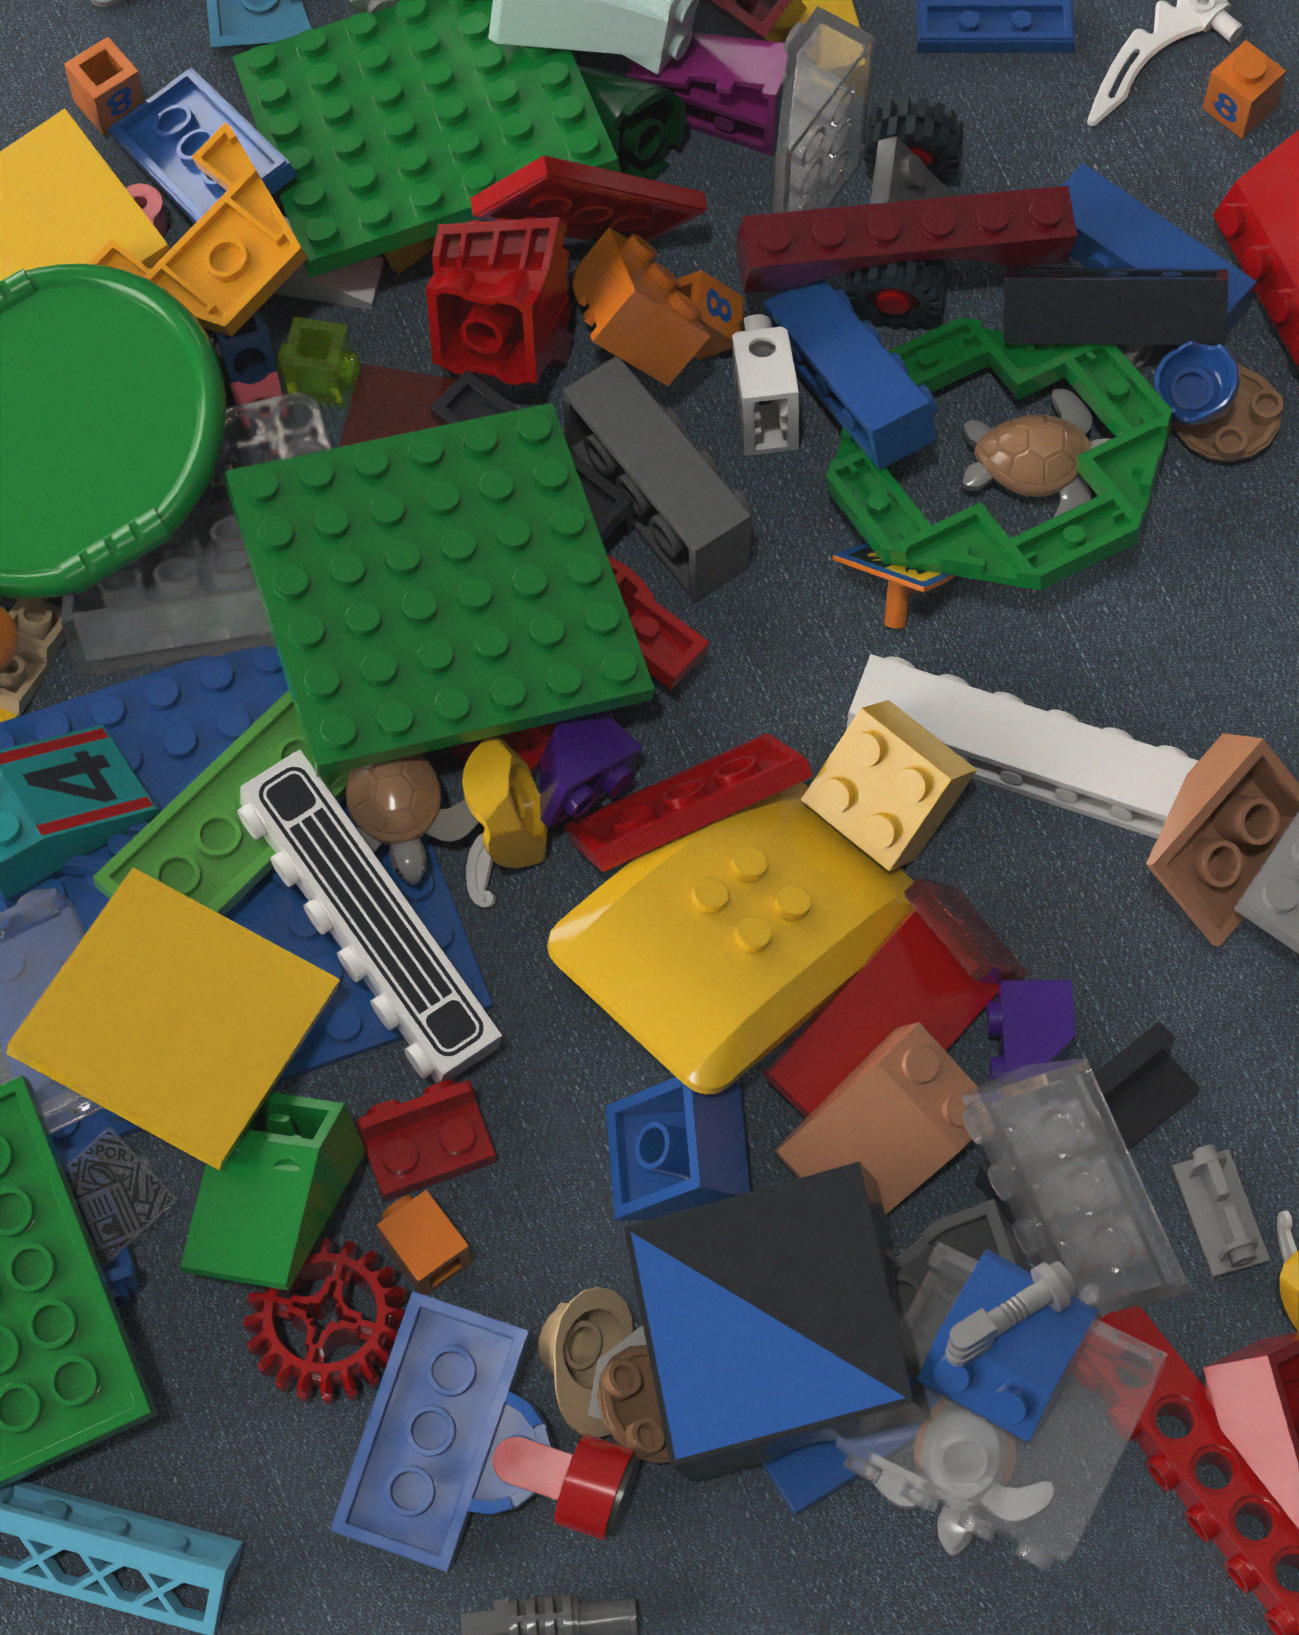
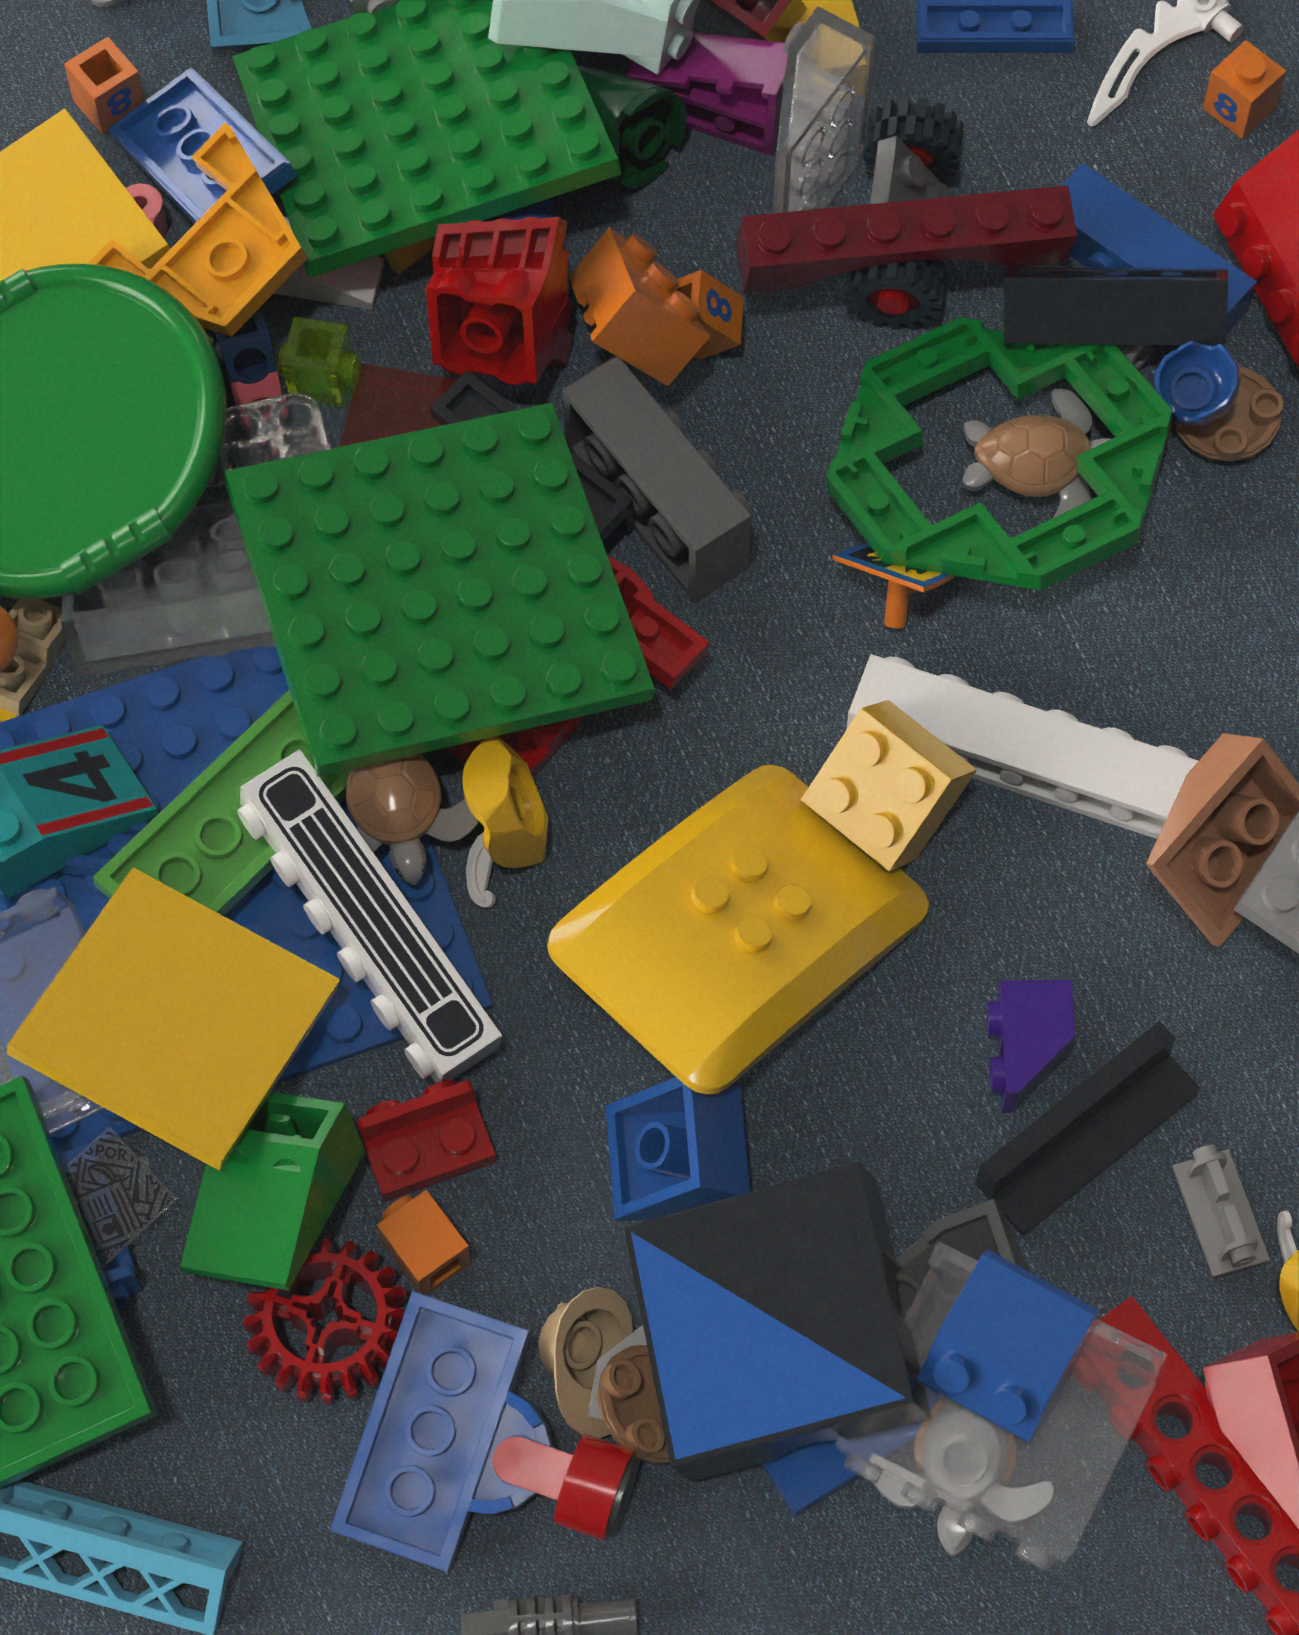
(584, 763): dark purple slope -> none
(589, 200): red tile -> none
(687, 801): red tile -> none
(763, 373): white torso -> none
(854, 372): blue brick -> none
(890, 1114): nougat slope -> none
(900, 984): red tile -> none
(964, 932): clear red tile -> none
(977, 1332): light grey hinge -> none
(1073, 1184): clear slope -> none

